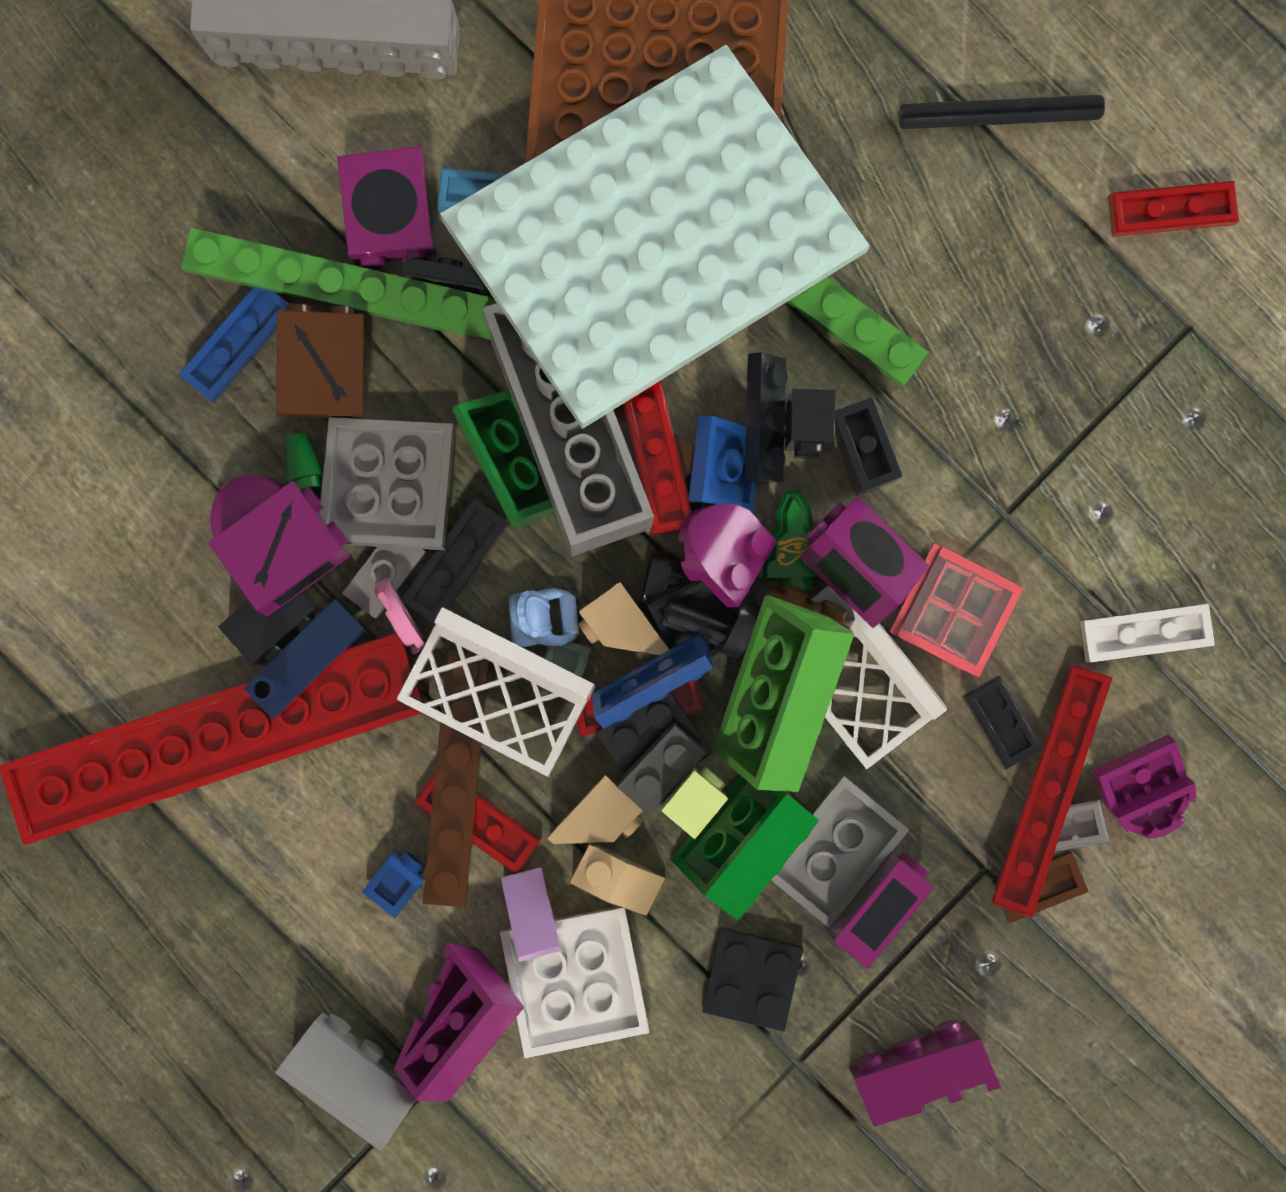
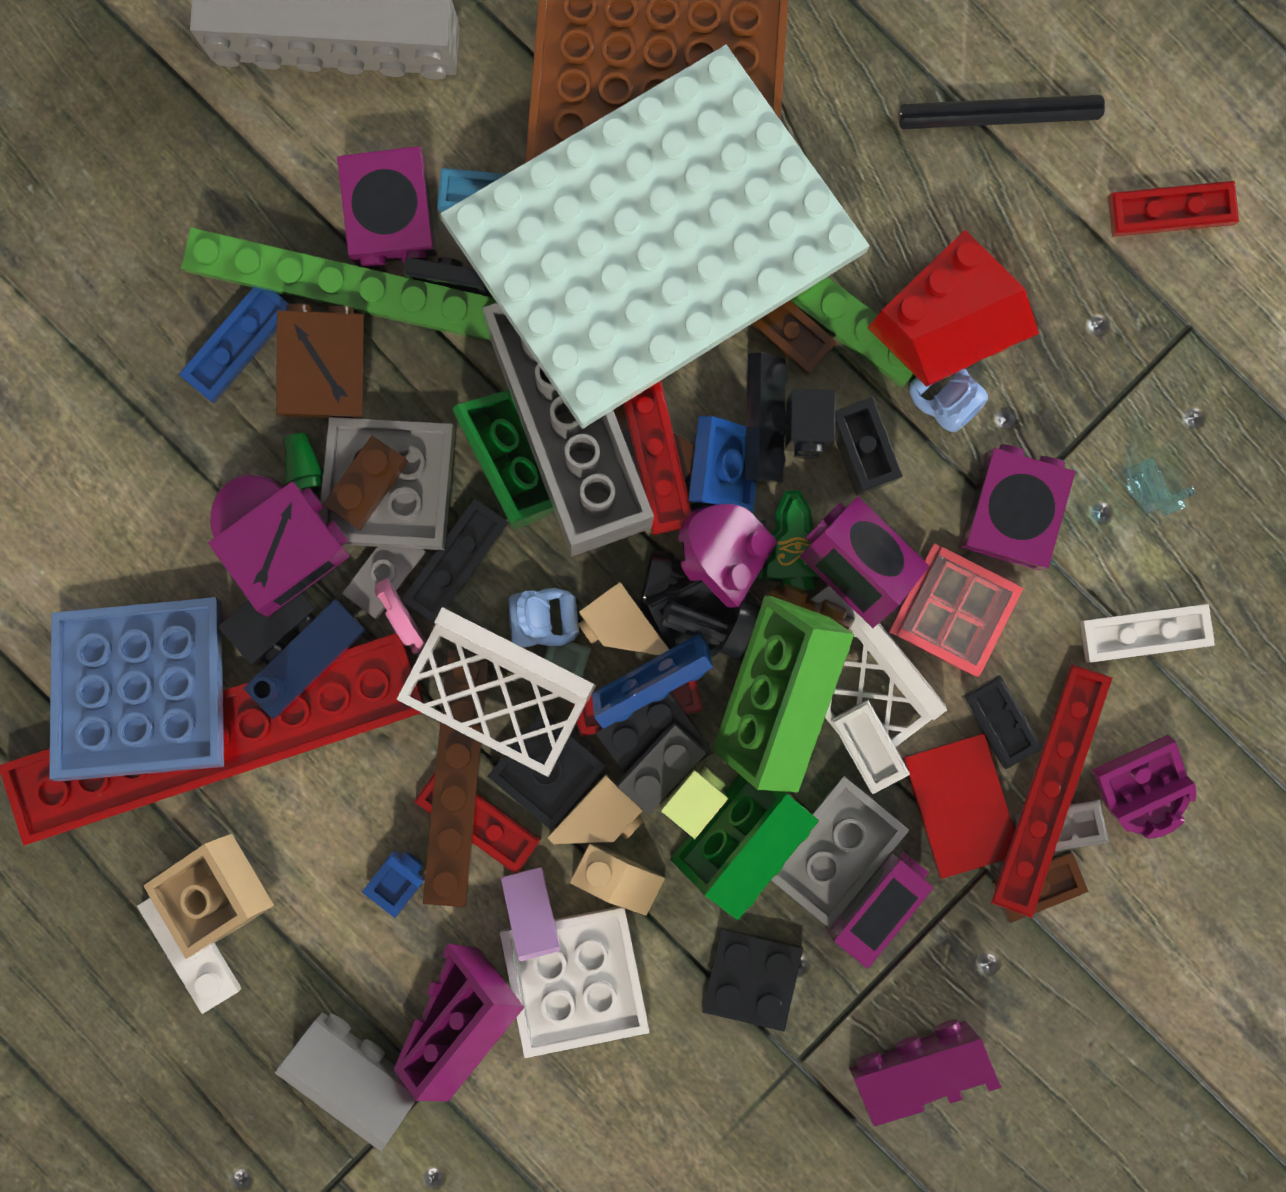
(136, 689): none -> medium blue plate
(203, 974): none -> white plate
(208, 895): none -> tan slope
(365, 482): none -> reddish brown plate
(542, 795): none -> black plate
(795, 336): none -> reddish brown plate
(870, 746): none -> white tile
(954, 403): none -> light blue piece
(955, 313): none -> red wedge
(961, 805): none -> red tile
(1018, 507): none -> magenta brick
(1149, 487): none -> clear light blue bracket

